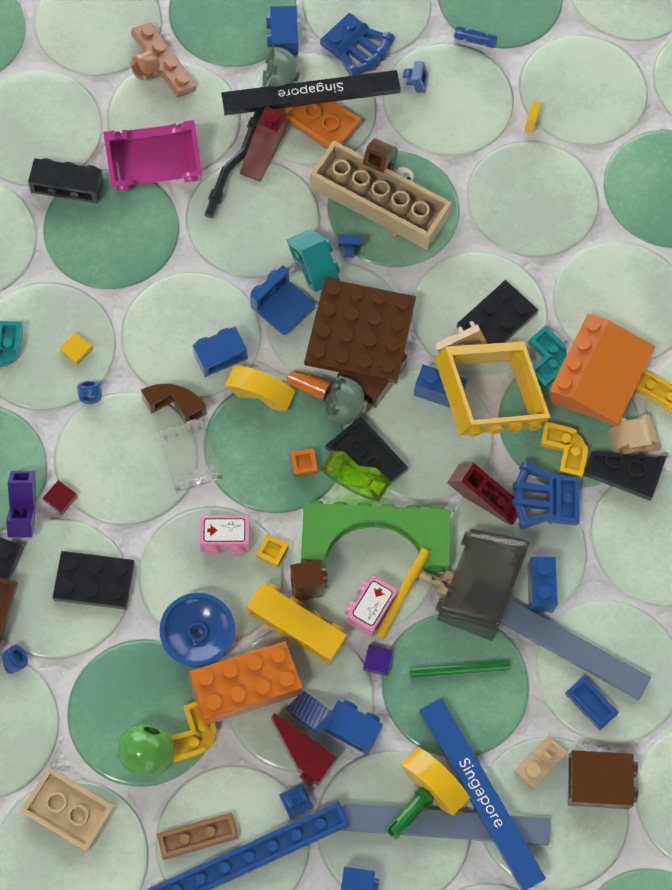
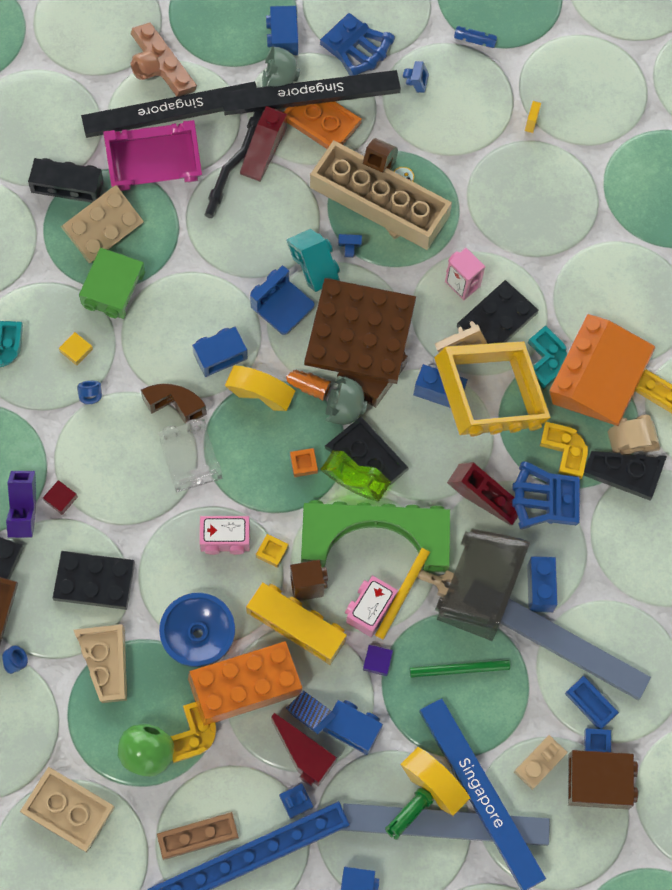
(102, 223): none -> tan plate
(106, 660): none -> tan wing
(111, 283): none -> bright green panel
(158, 111): none -> black tile
(464, 273): none -> bright pink brick
(597, 740): none -> blue tile

